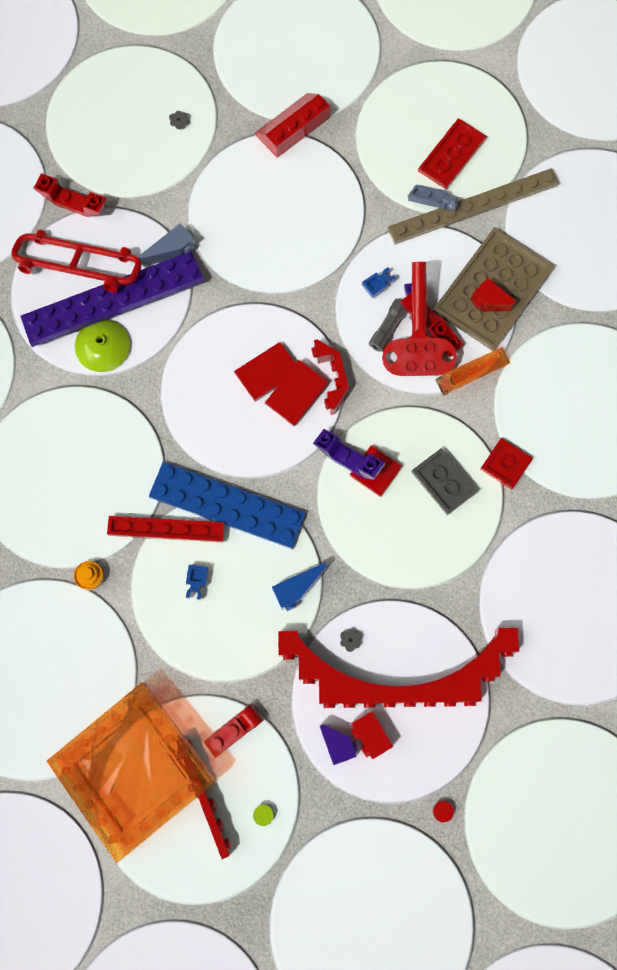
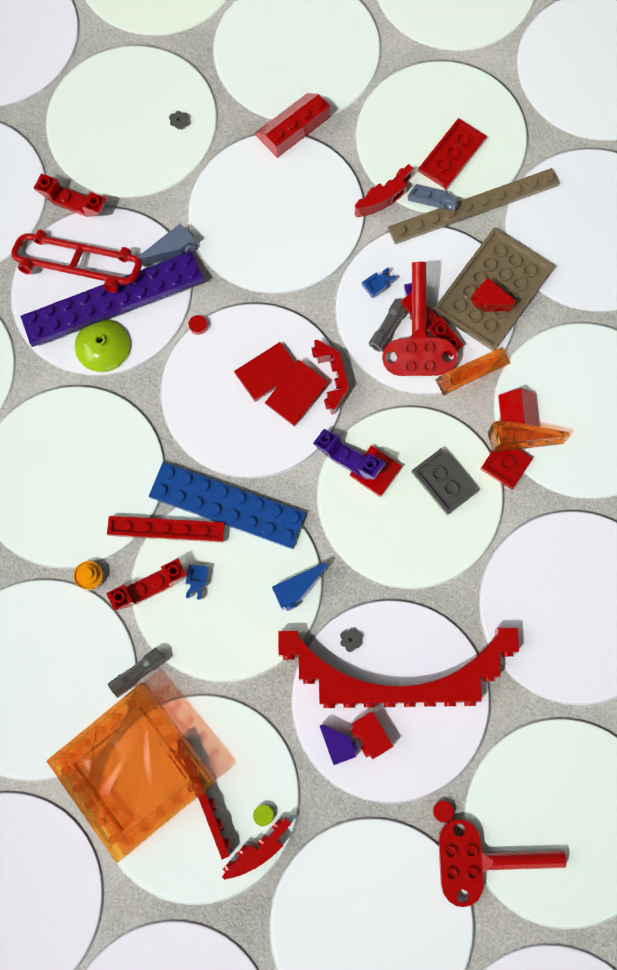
(124, 681): none -> dark grey axle
(154, 584): none -> red slope
(197, 324): none -> red tile
(233, 731): red plate -> none
(253, 857): none -> red slope
(384, 196): none -> red slope
(464, 862): none -> red piece
(515, 436): none -> clear orange slope
(519, 407): none -> red slope

